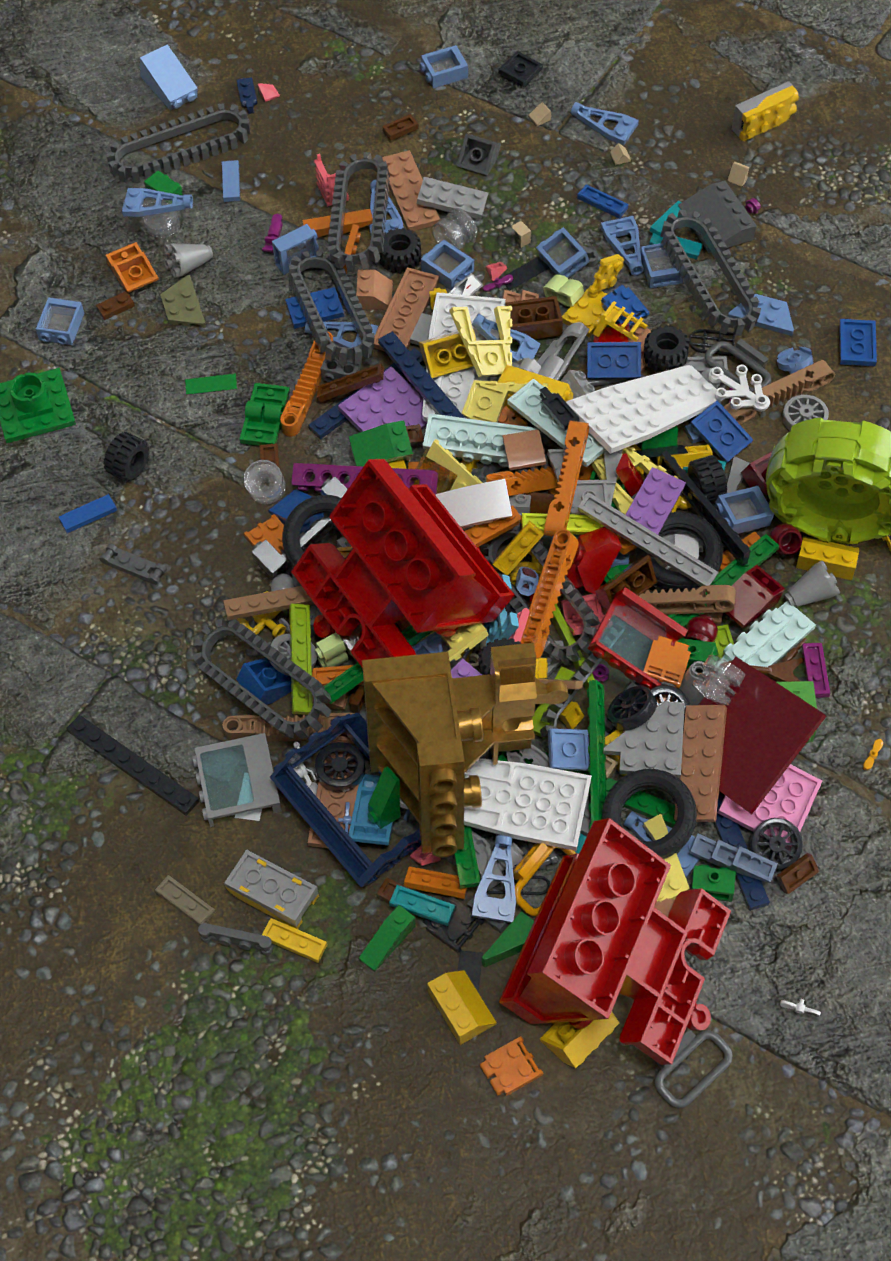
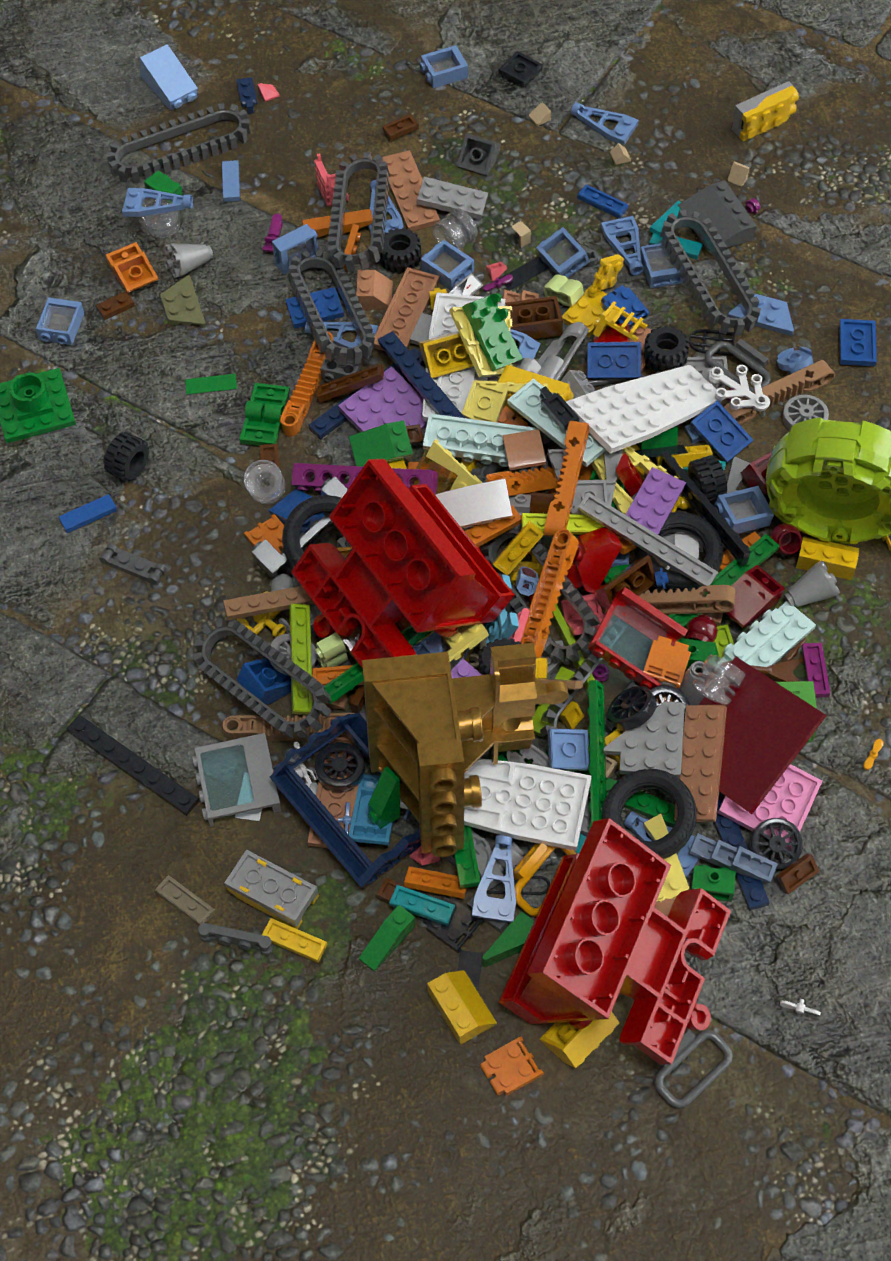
(492, 331): none -> hinge
(661, 578): none -> blue plate

